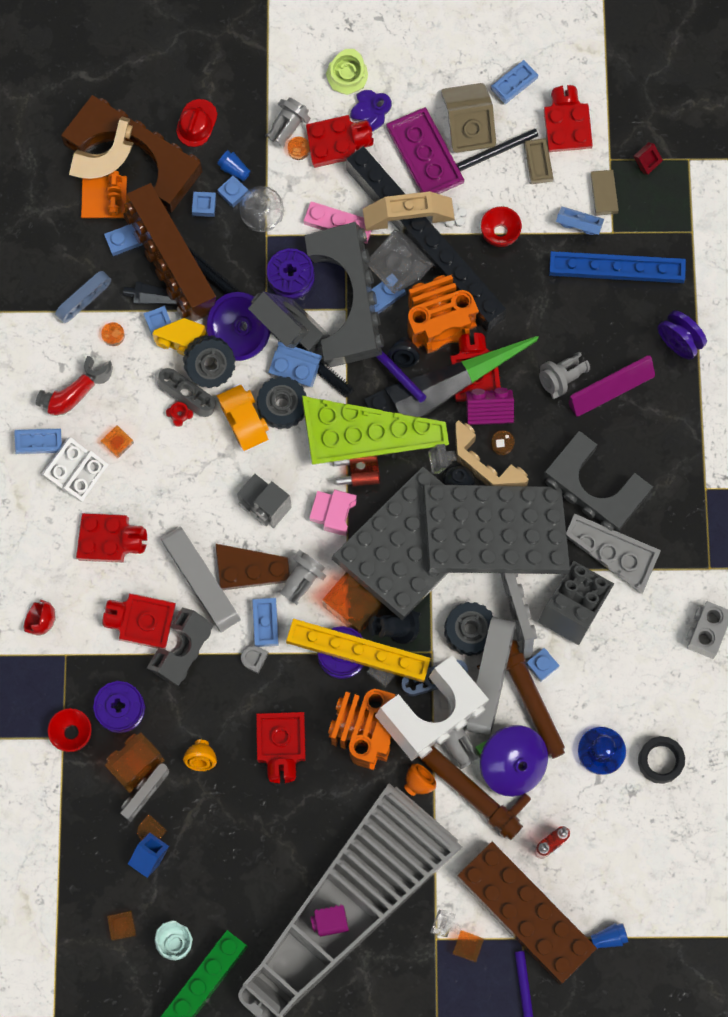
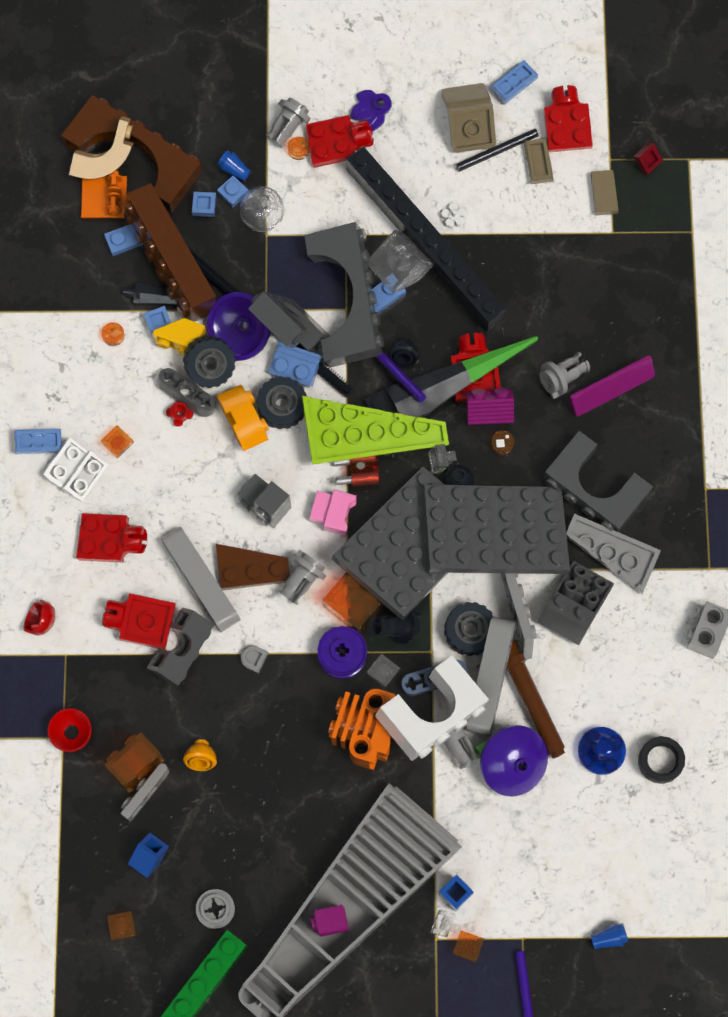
(65, 400): piece -> none
(83, 296): sand blue beam -> none
(109, 697): dark purple wheel -> none
(150, 825): clear orange tile -> none
(173, 940): light aqua hair -> none
(196, 122): red piece -> none
(205, 903): none -> light grey gear
(265, 622): medium blue plate -> none
(281, 743): red plate -> none
(290, 261): dark purple wheel -> none
(325, 217): bright pink plate -> none
(347, 72): yellowish green hat -> none
(358, 650): yellow plate -> none
(407, 207): tan slope -> none
(419, 780): orange brick -> none
(425, 152): magenta tile -> none
(439, 313): orange piece -> none
(455, 893): none -> blue brick
(487, 475): tan slope -> none
(497, 815): reddish brown cylinder -> none
(501, 217): red piece -> none
(526, 913): reddish brown brick -> none
(542, 664): medium blue plate -> none
(552, 842): clear red piece -> none
(587, 223): medium blue plate -> none
(617, 267): blue plate -> none
(682, 334): dark purple wheel -> none

